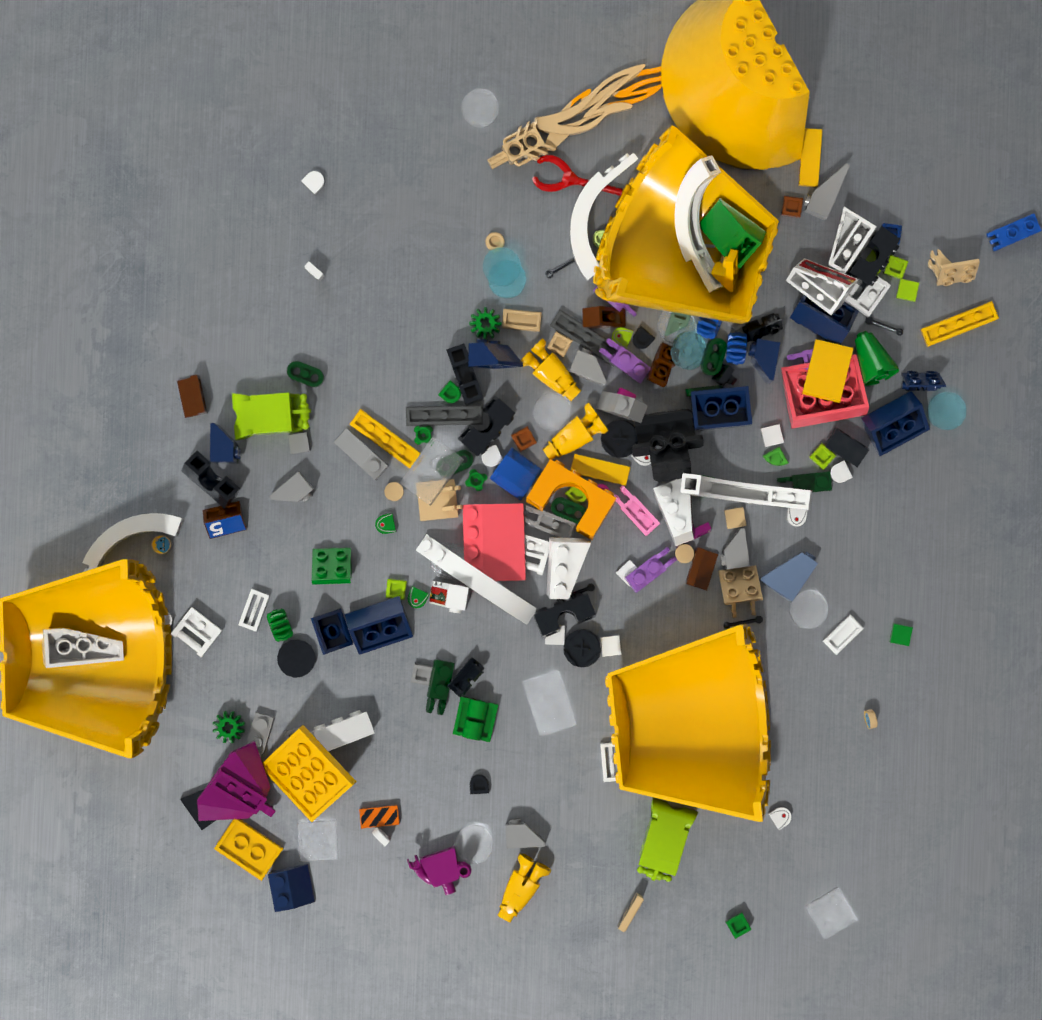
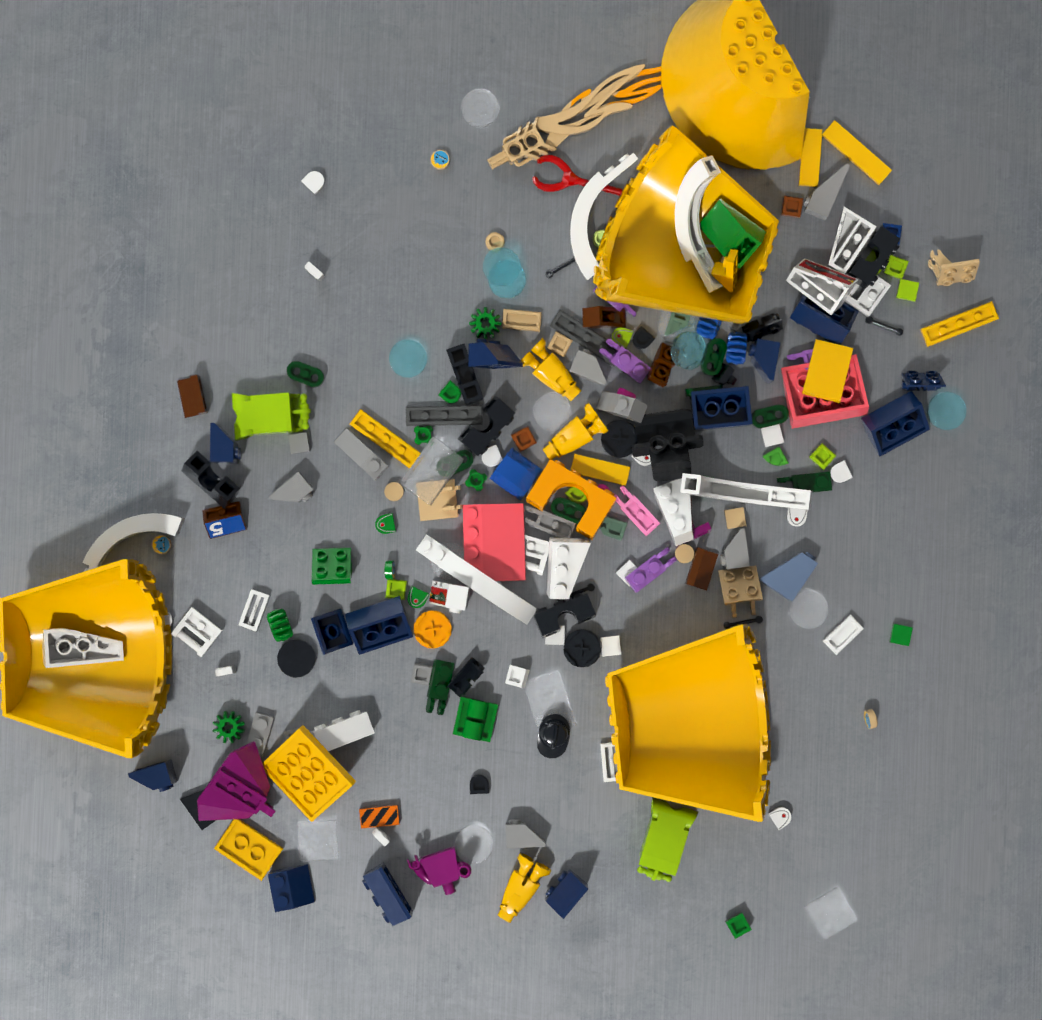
(156, 776): none -> dark blue slope
(225, 670): none -> white tile
(387, 895): none -> dark blue slope
(389, 570): none -> green tile
(408, 358): none -> clear light blue tile
(432, 629): none -> light orange tile
(440, 160): none -> tile
(517, 676): none -> white tile
(553, 736): none -> black piece
(566, 893): none -> dark blue slope
(613, 528): none -> sand green tile
(630, 912): tan tile -> none
(769, 417): none -> dark green plate
(847, 447): black hinge -> none
(856, 152): none -> yellow tile
(874, 359): green cone -> none
(1015, 232): blue hinge -> none

